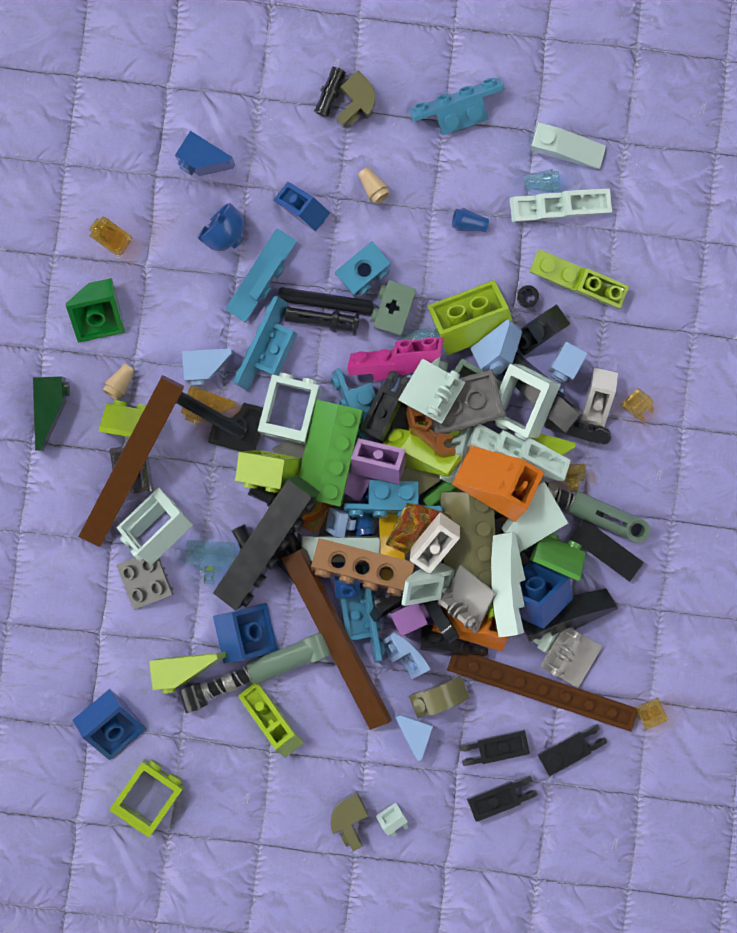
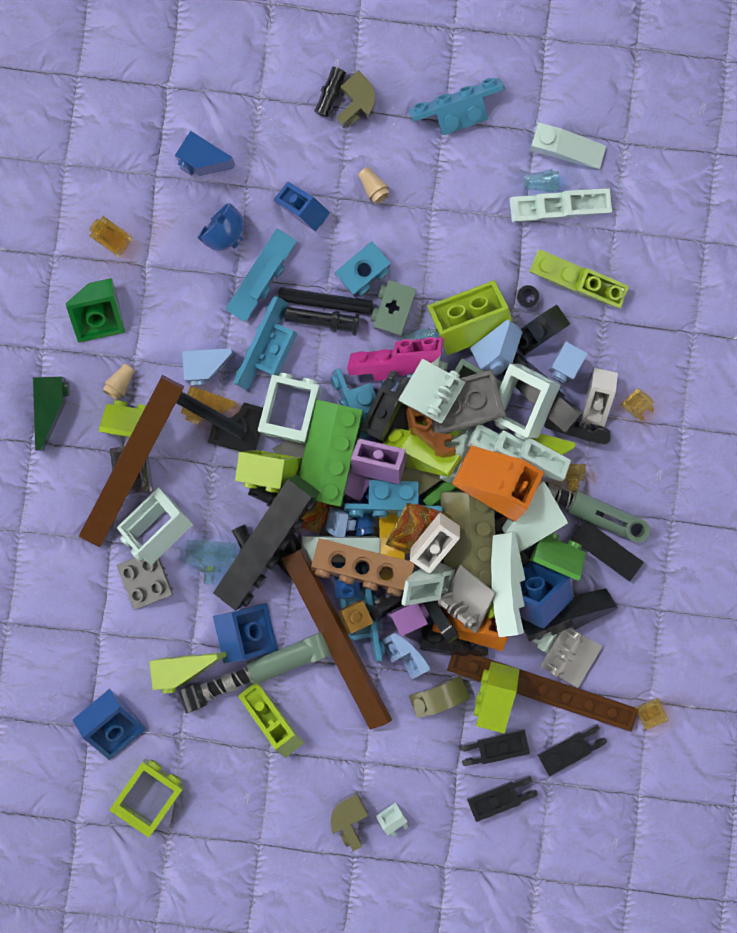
(355, 616): none -> pearl gold brick
(415, 732): light blue slope -> none
(469, 221): blue cone -> none
(496, 697): none -> lime brick

